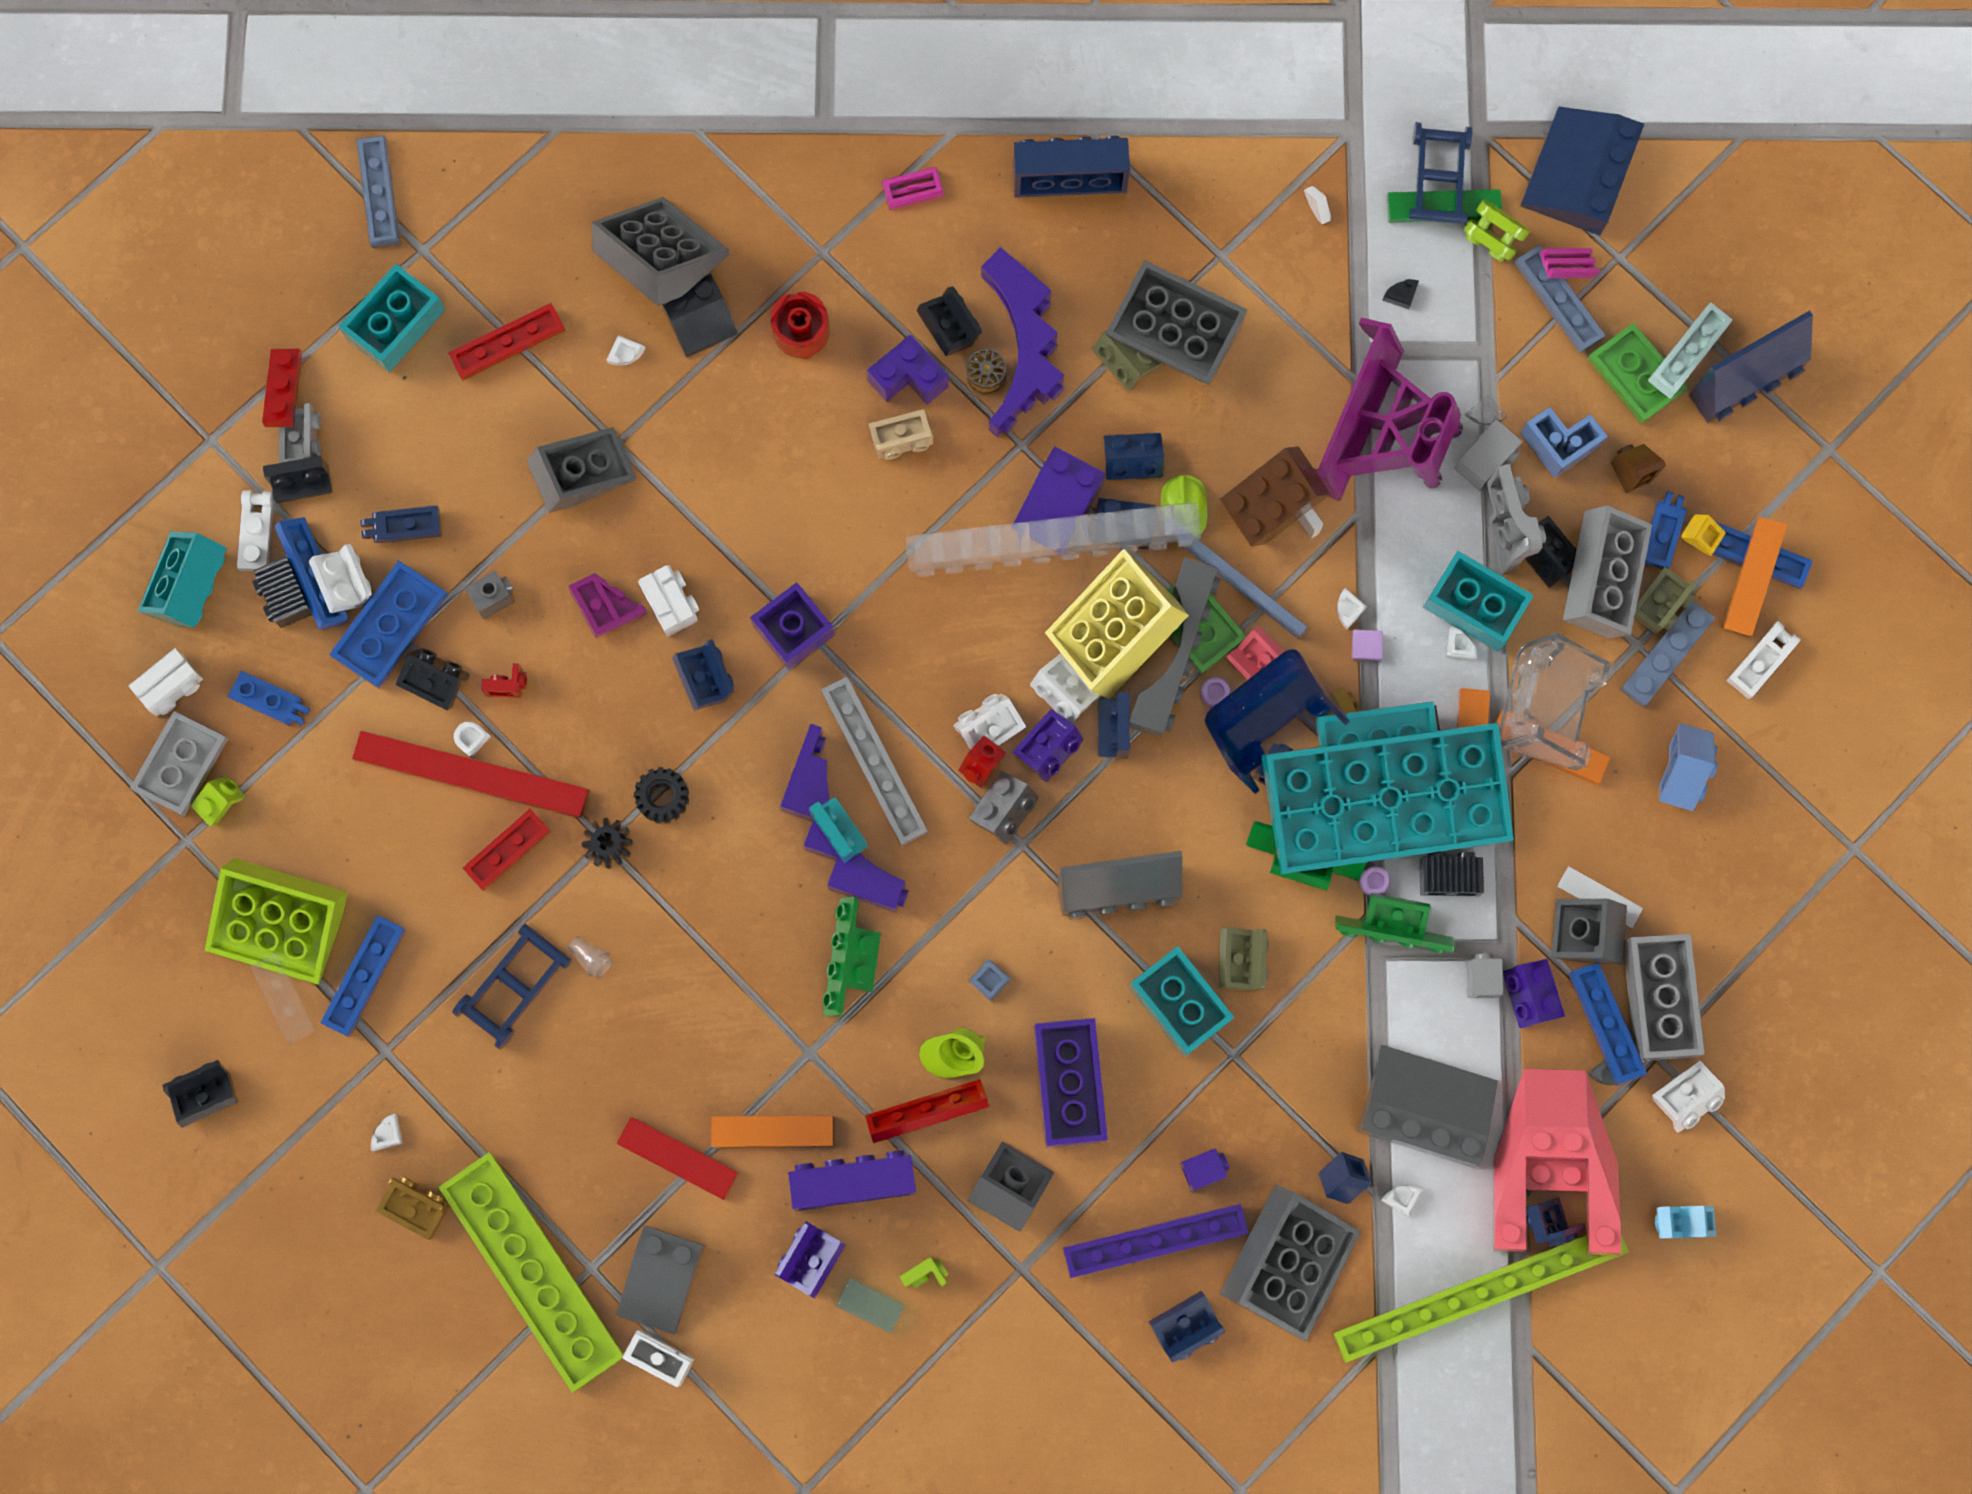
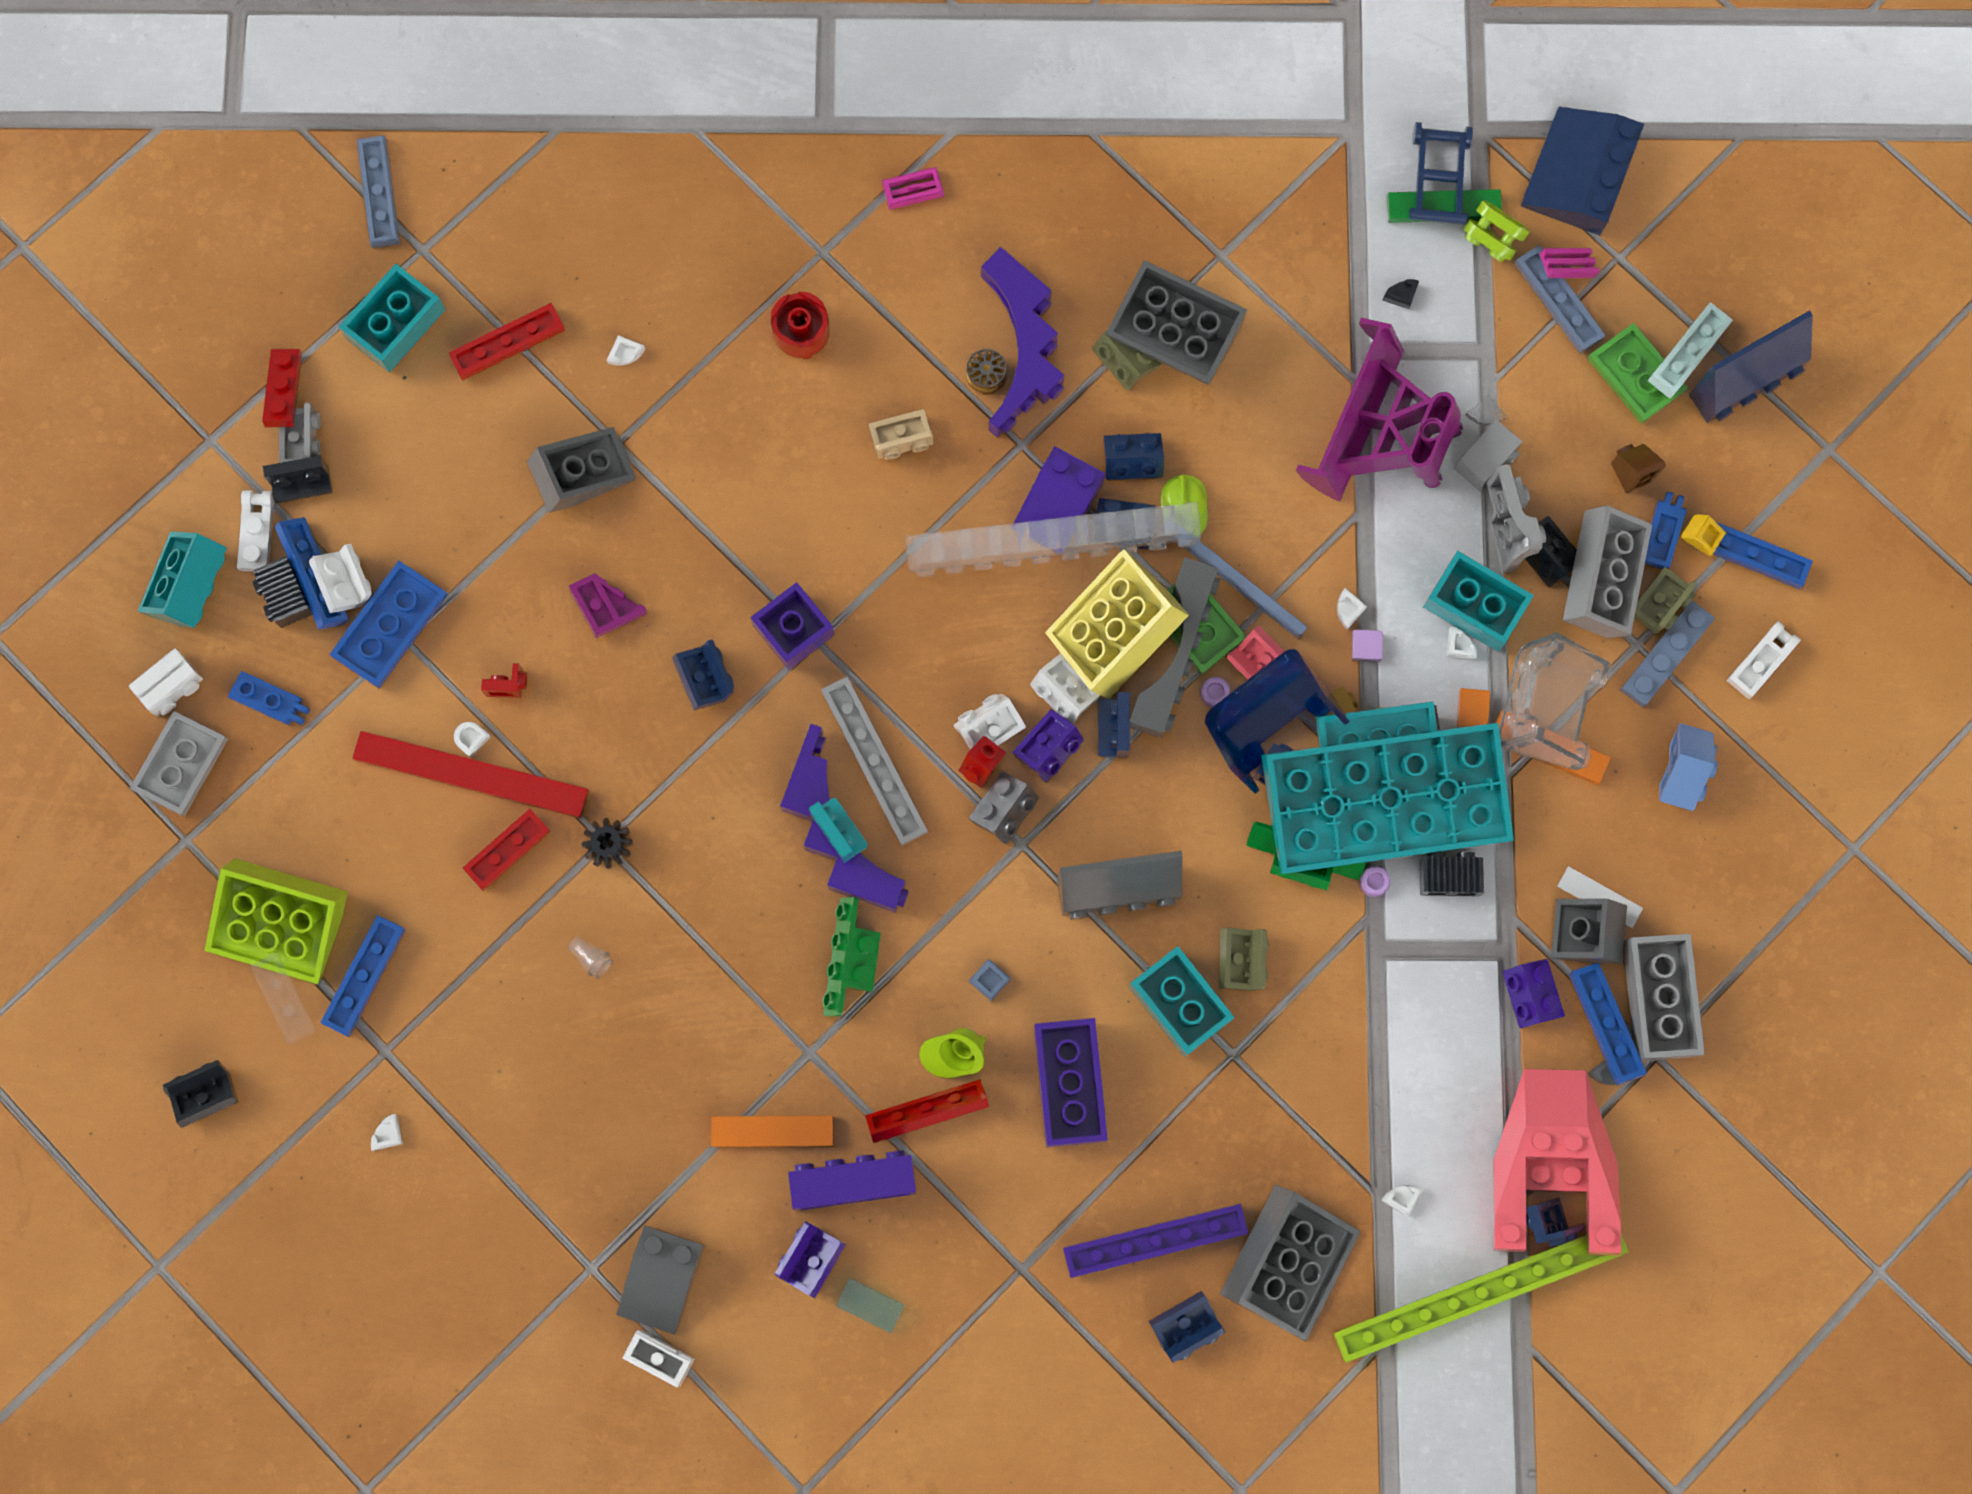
(217, 799): lime bracket -> none
(403, 524): dark blue hinge -> none
(412, 1208): pearl gold bracket -> none
(431, 677): black bracket -> none
(490, 594): flat silver brick -> none
(505, 1032): dark blue piece -> none
(531, 1272): lime plate -> none
(649, 782): black tyre -> none
(657, 249): dark grey slope -> none
(668, 600): white brick -> none
(677, 1158): red tile -> none
(700, 317): black slope -> none
(908, 365): dark purple brick -> none
(918, 1274): lime bracket -> none
(950, 322): black bracket -> none
(1010, 1186): dark grey slope -> none
(1071, 166): dark blue brick -> none
(1204, 1169): dark purple brick -> none
(1275, 496): reddish brown brick -> none
(1311, 523): white tile -> none
(1318, 204): white tile -> none
(1345, 1178): dark blue panel -> none
(1396, 921): green bracket -> none
(1429, 1107): dark grey slope -> none
(1484, 977): light grey brick -> none
(1561, 447): medium blue brick -> none
(1685, 1222): medium azure brick -> none
(1690, 1096): white bracket -> none
(1754, 576): orange tile -> none

